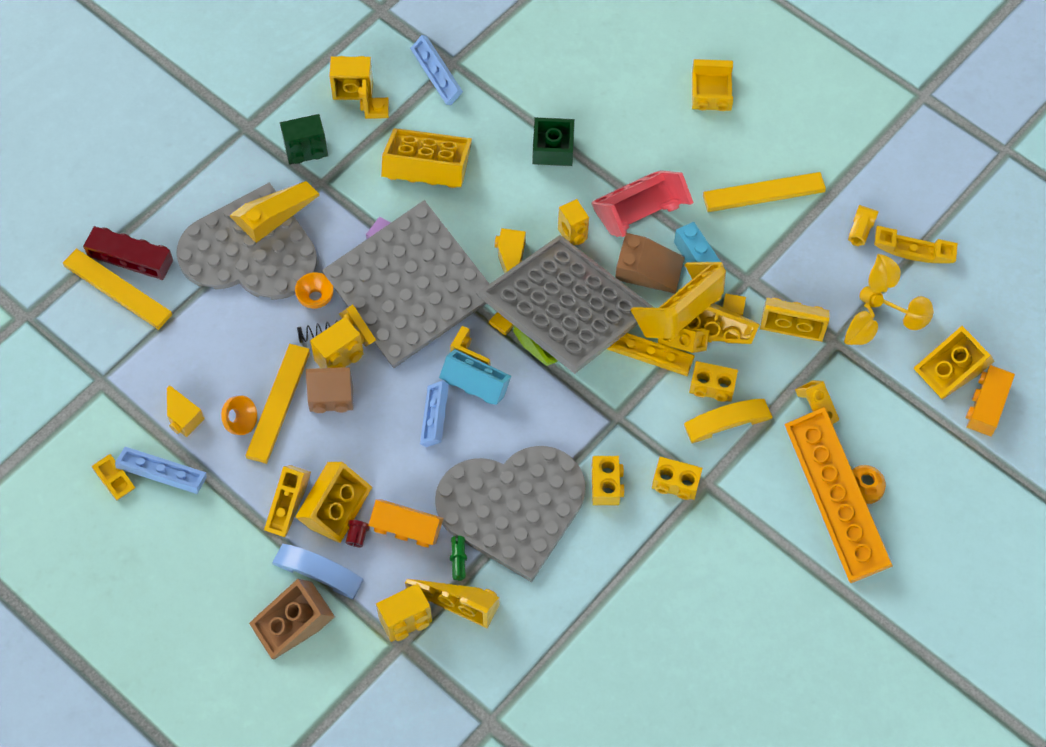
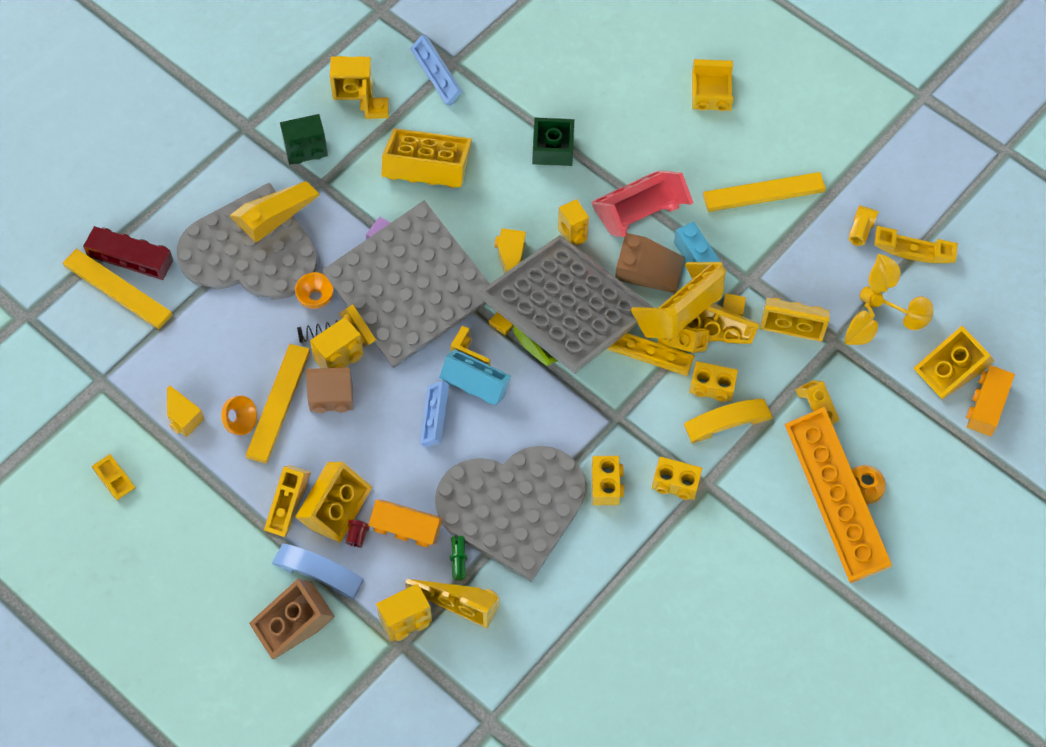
(161, 470): light blue plate -> none

